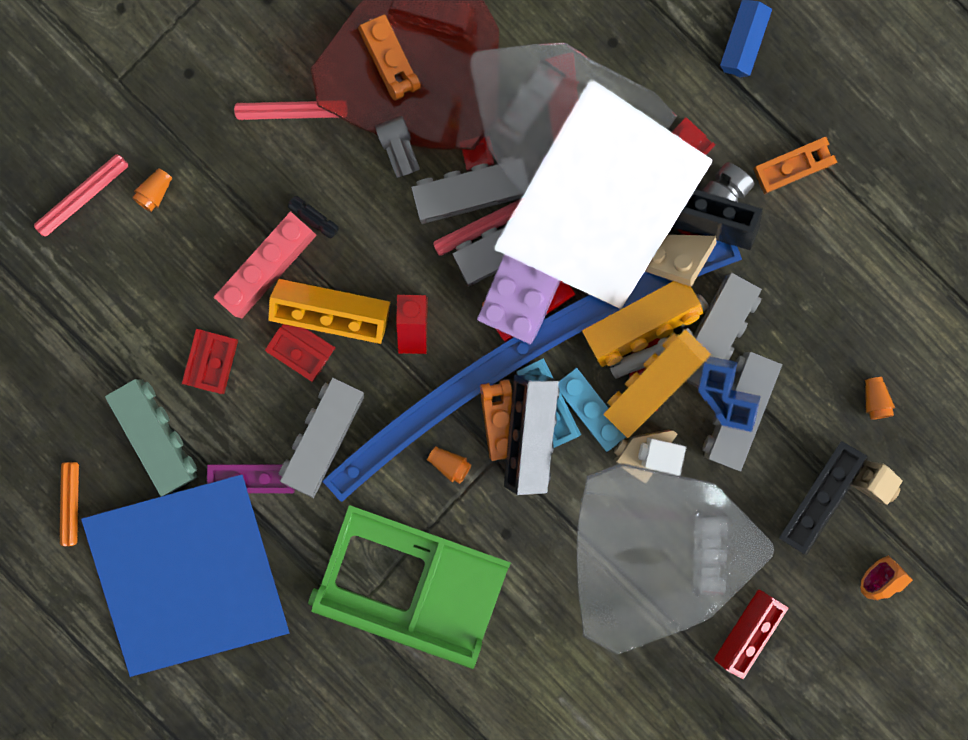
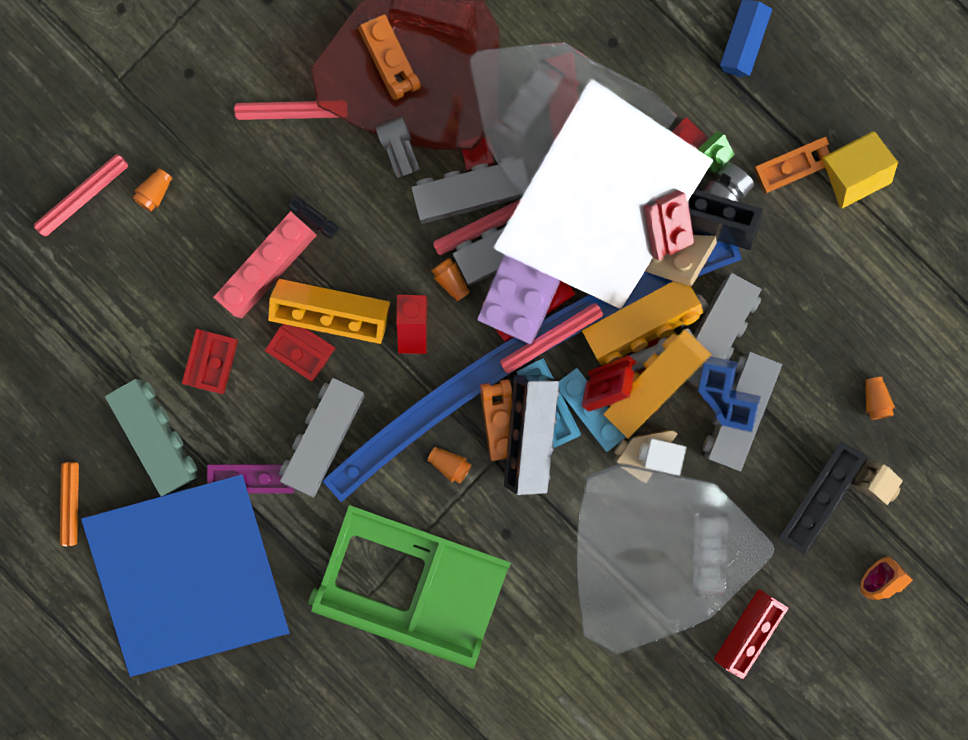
(451, 279): none -> orange cone
(551, 338): none -> coral axle
(609, 384): none -> red plate
(669, 224): none -> plate
(717, 150): none -> bright green plate
(860, 168): none -> yellow slope

